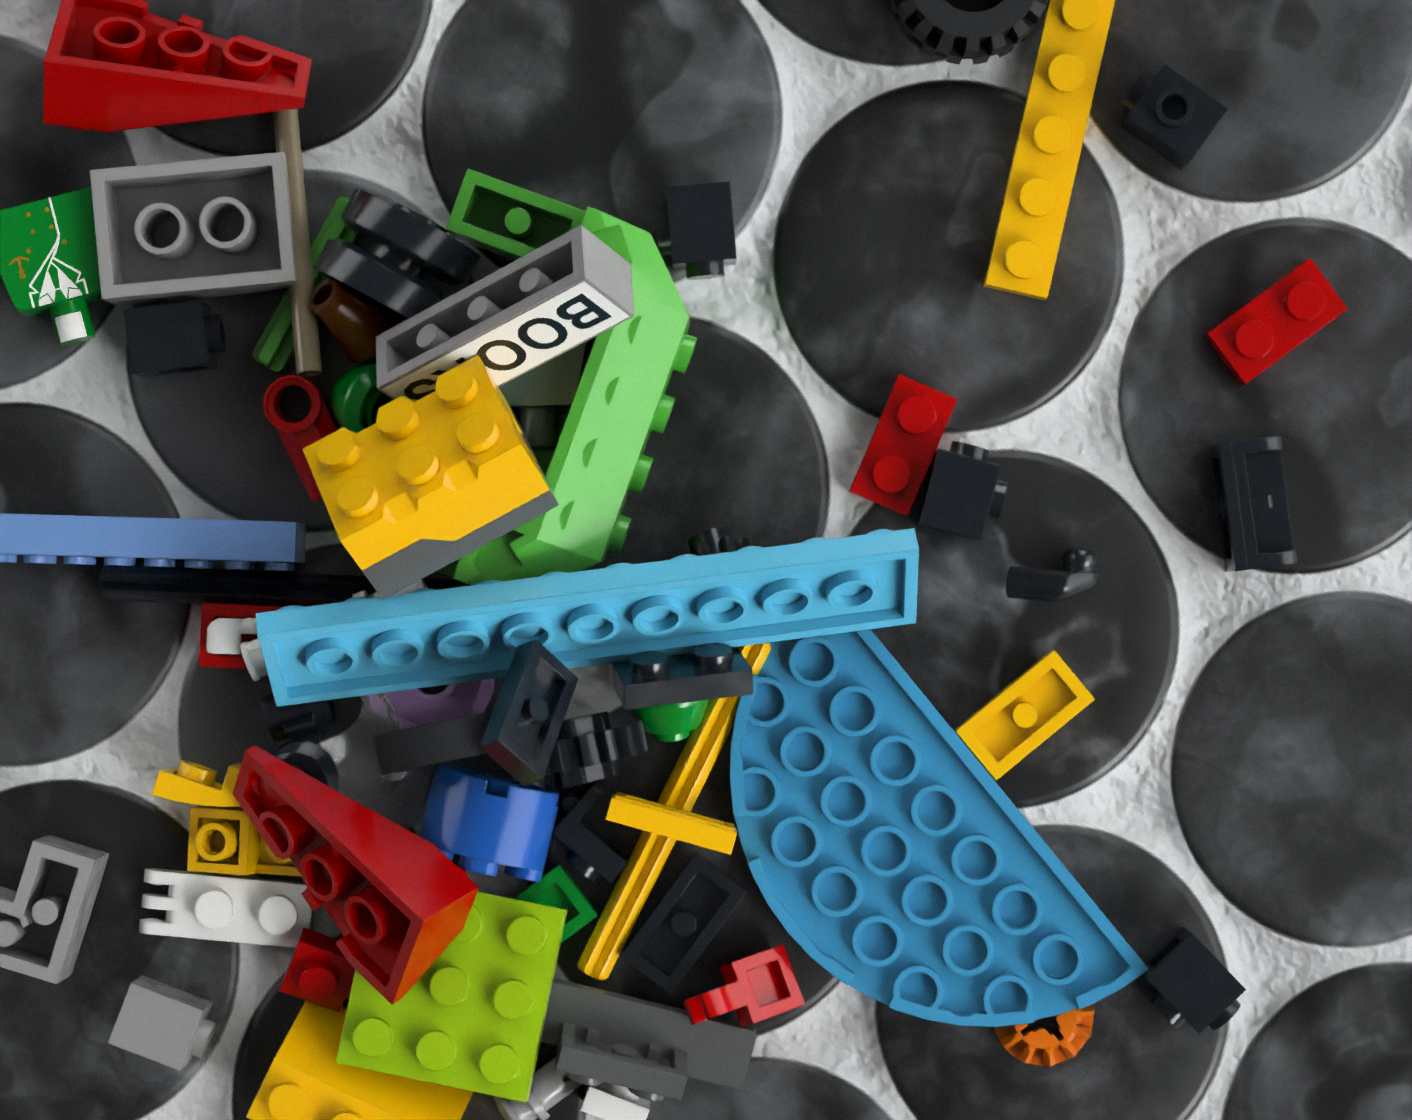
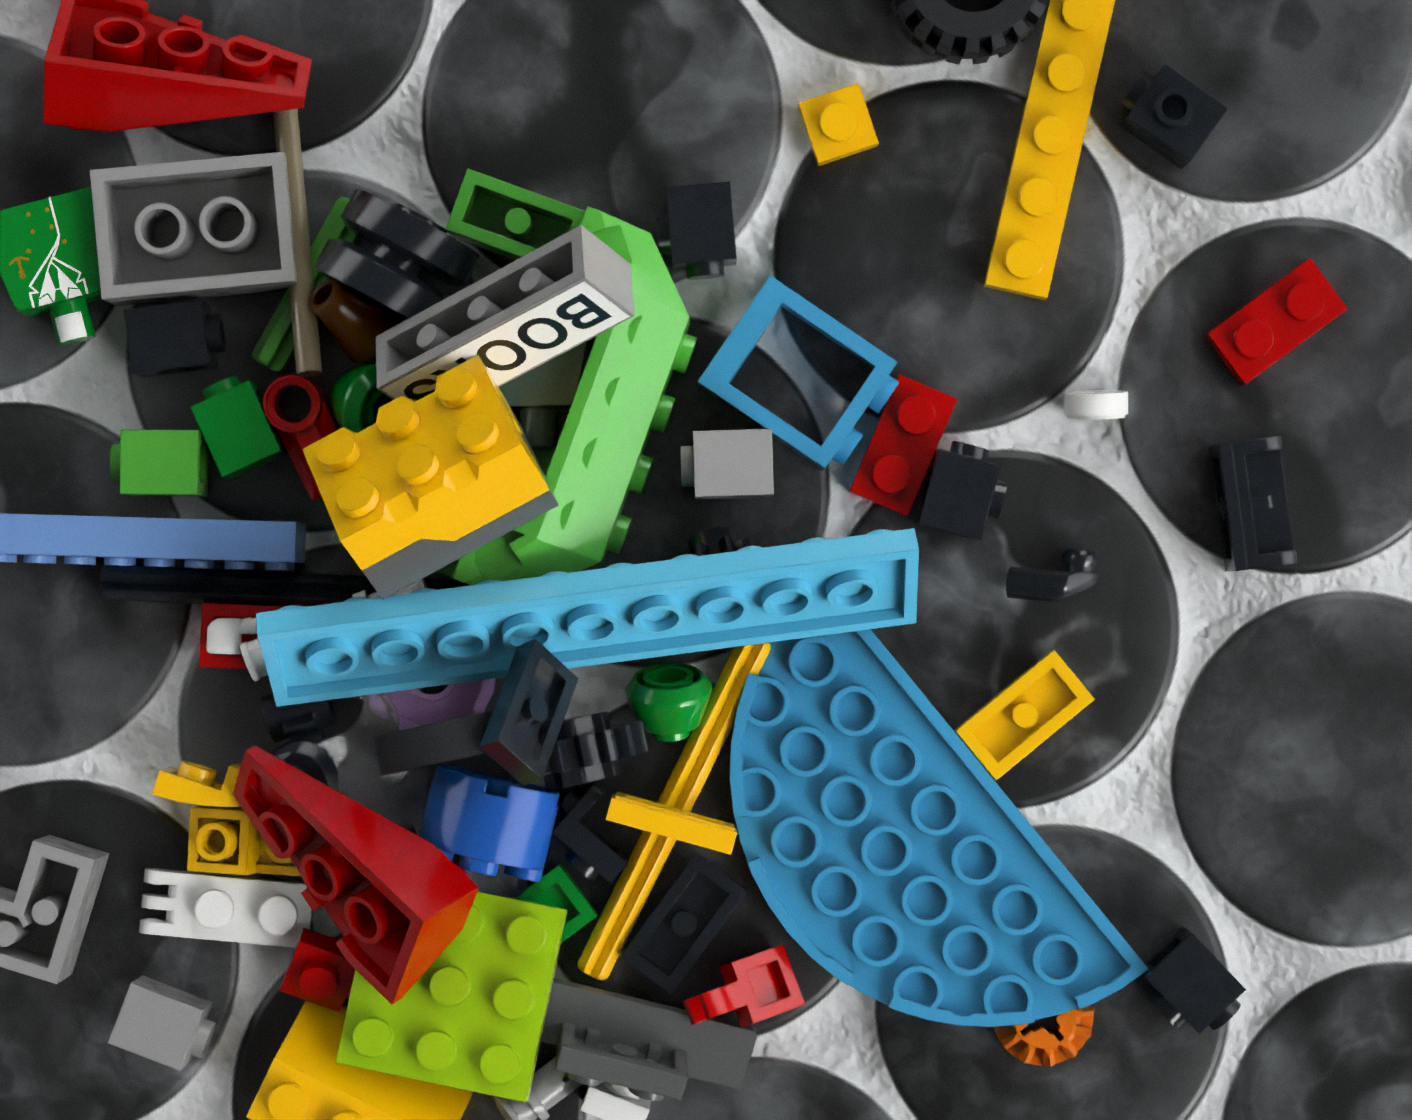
(160, 463): none -> bright green brick
(237, 427): none -> green brick
(661, 679): black plate -> none
(729, 464): none -> light grey brick
(744, 338): none -> dark azure window
(838, 124): none -> yellow plate
(1096, 404): none -> white tile

